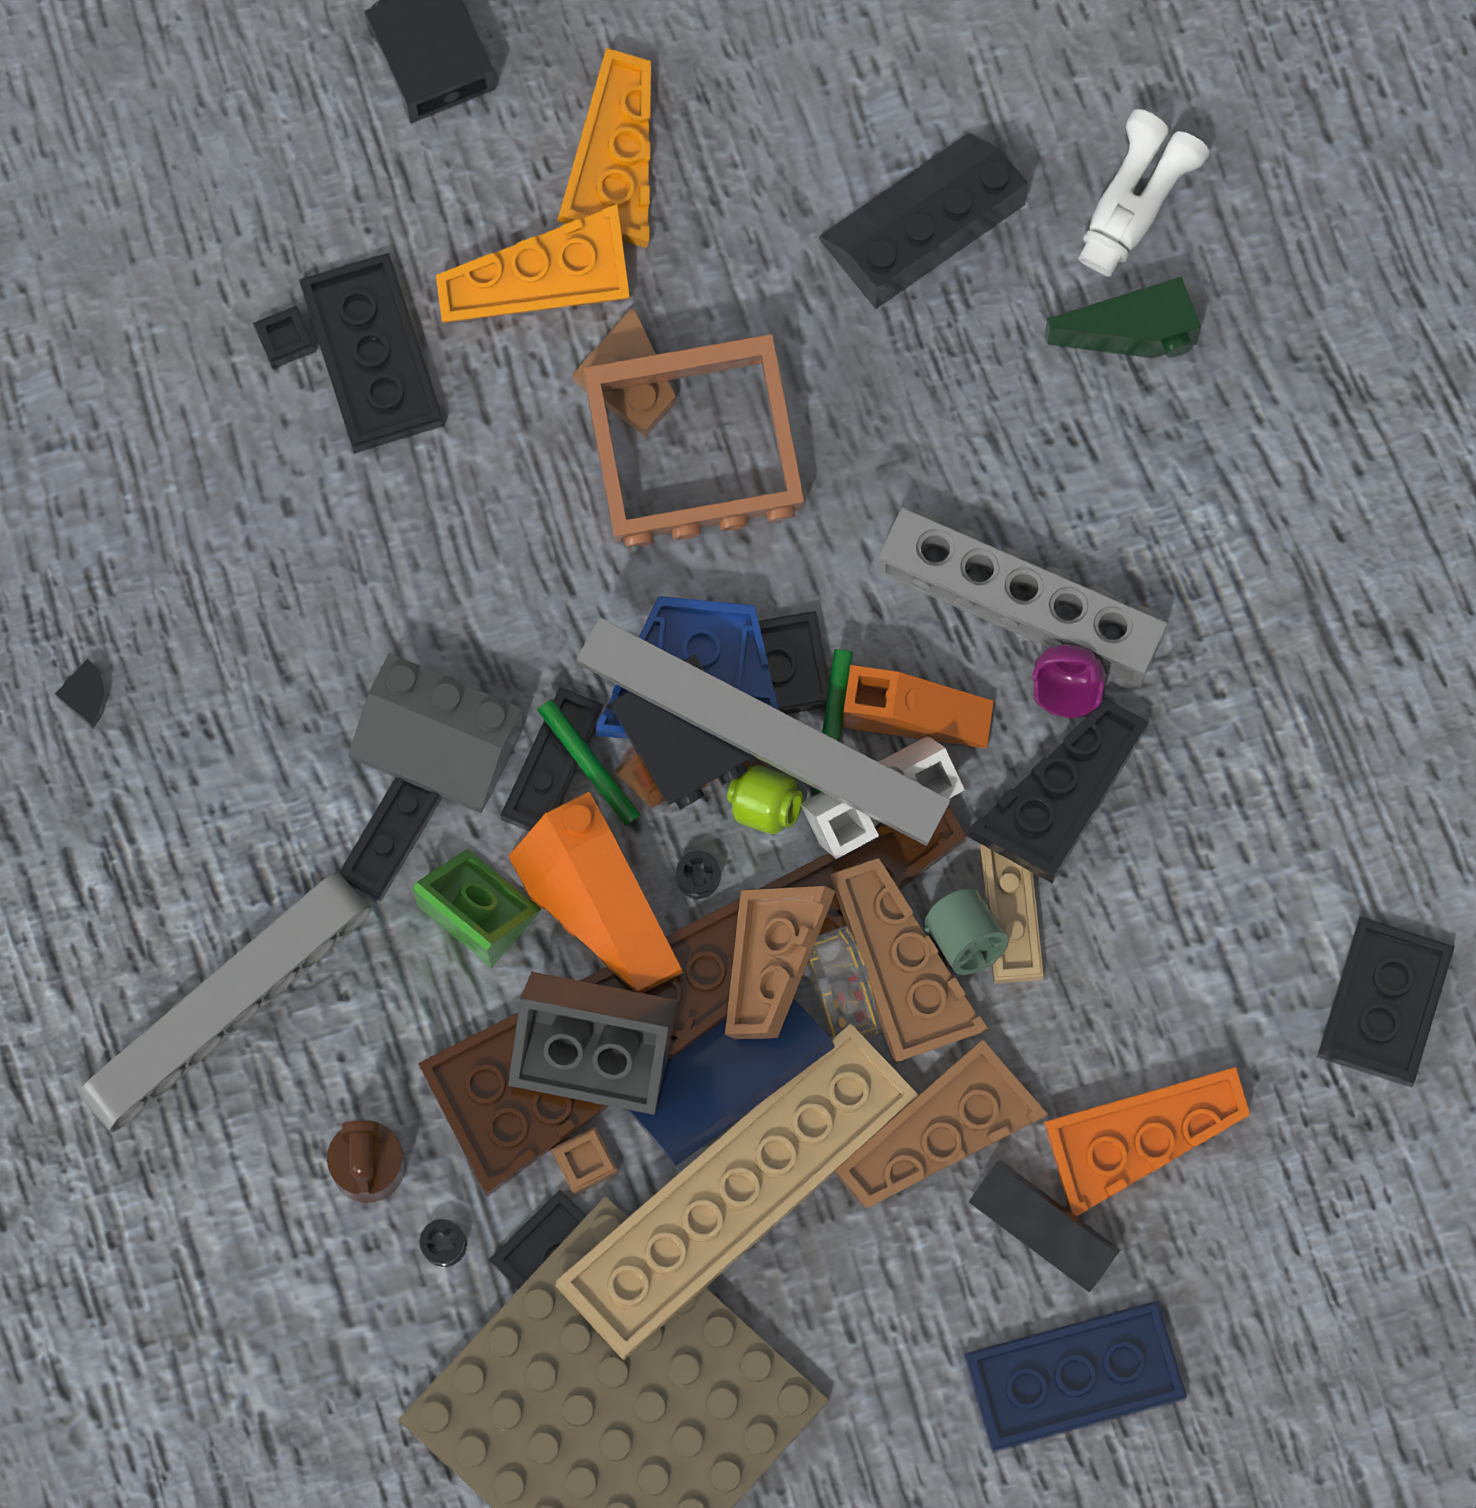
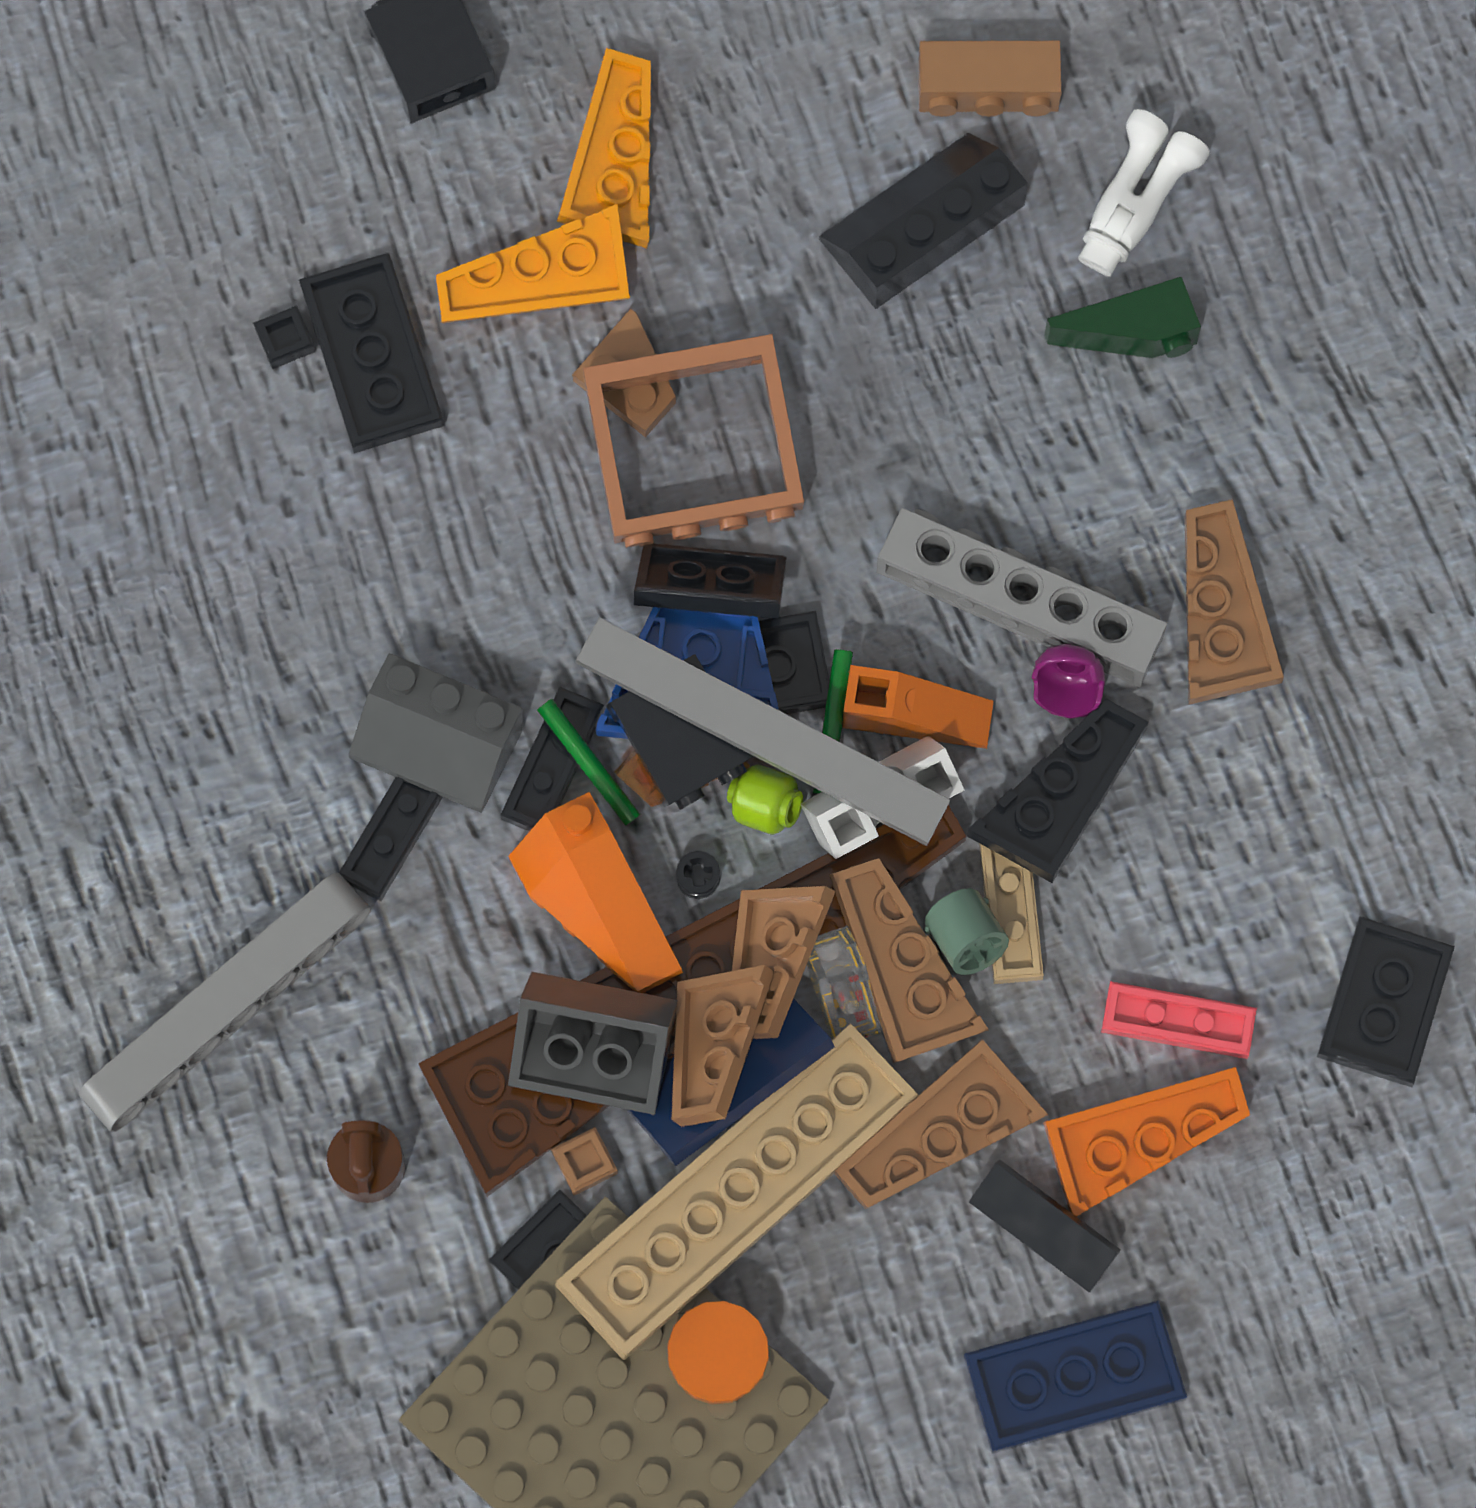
(84, 694): black tile -> none
(441, 1258): black bush -> none
(475, 905): bright green slope -> none
(710, 580): none -> black tile
(712, 1040): none -> medium nougat wing
(717, 1352): none -> orange tile
(989, 77): none -> medium nougat brick
(1179, 1020): none -> coral tile
(1226, 620): none -> medium nougat wing

